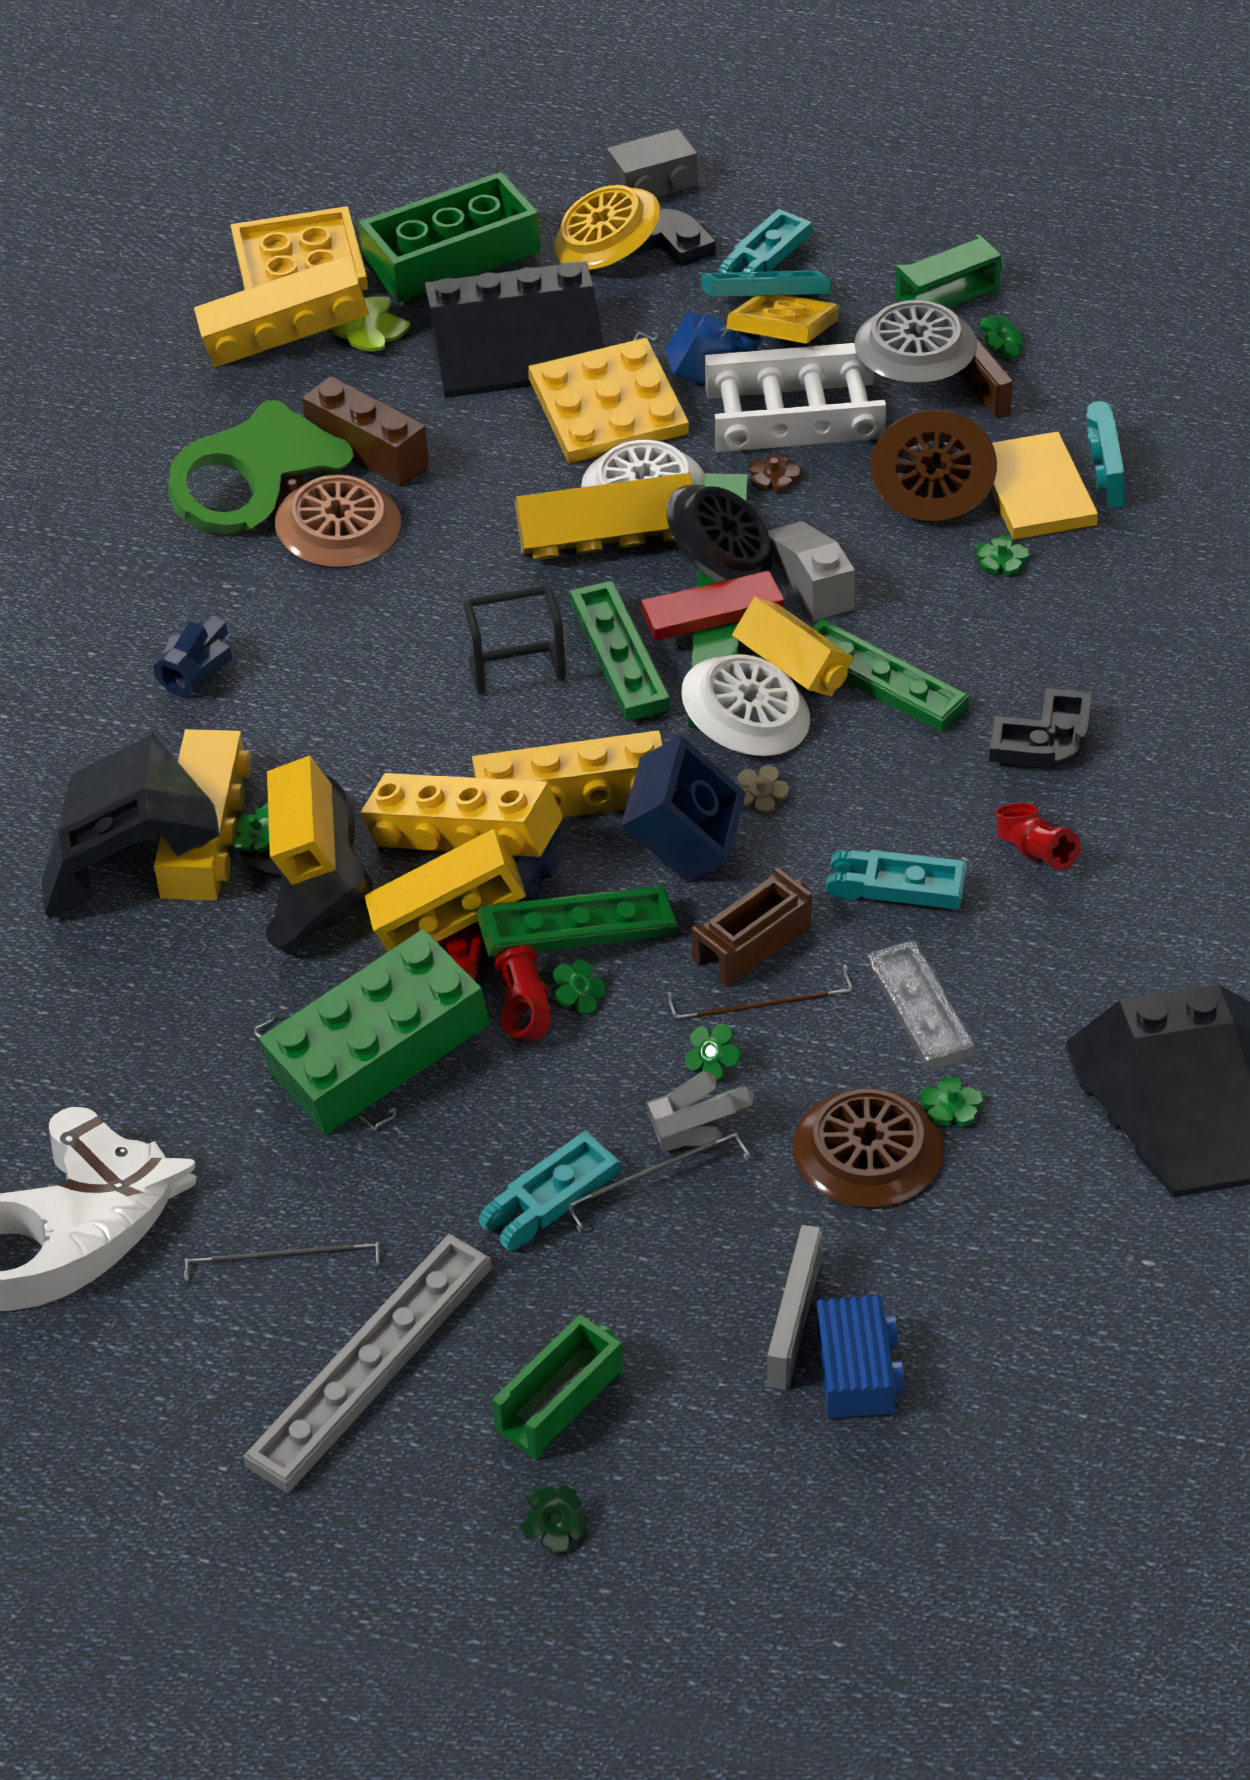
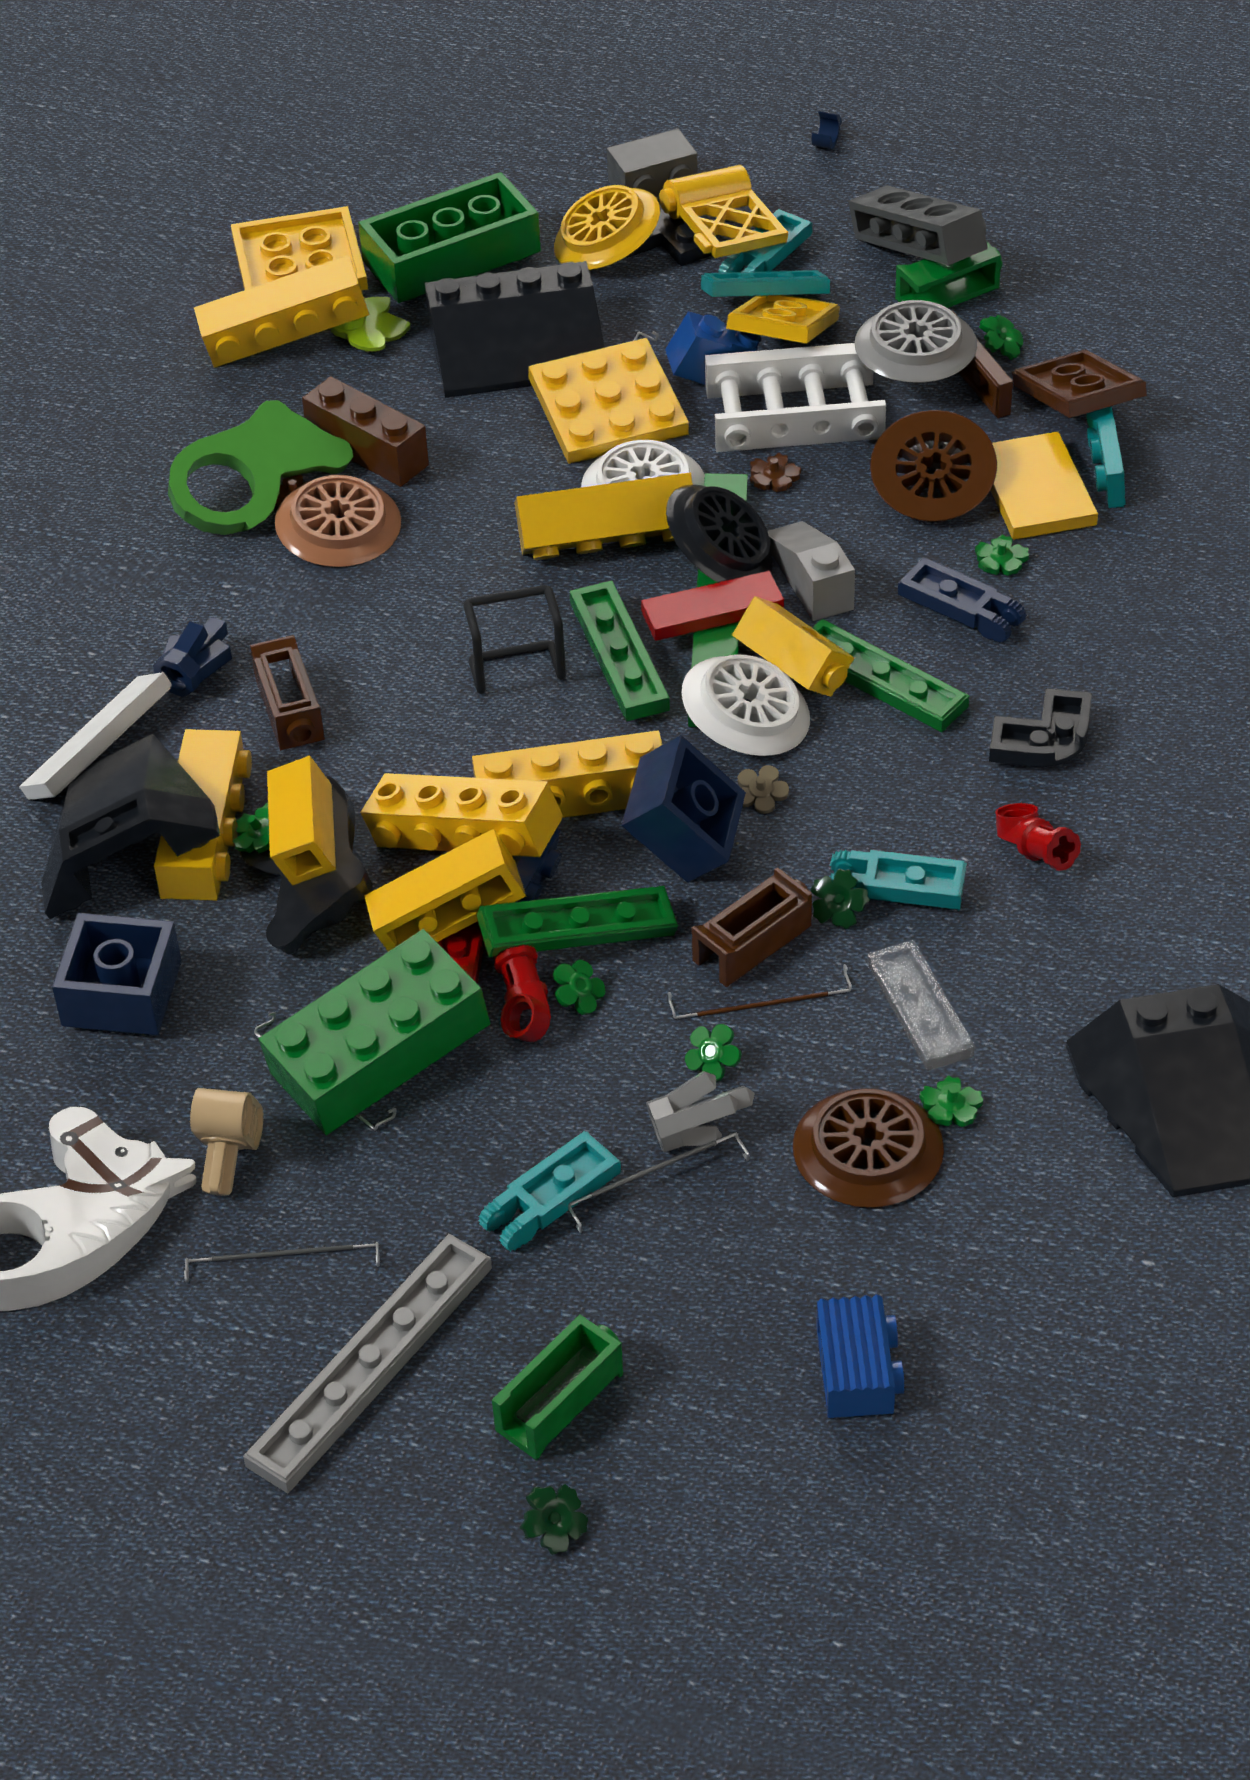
(95, 736): none -> white tile
(117, 973): none -> dark blue brick
(226, 1124): none -> tan beam
(292, 722): none -> reddish brown window
(717, 195): none -> yellow piece
(794, 1308): light grey tile -> none
(828, 130): none -> dark blue piece
(839, 899): none -> dark green plant
(918, 224): none -> dark grey brick
(962, 599): none -> dark blue hinge
(1079, 383): none -> reddish brown tile

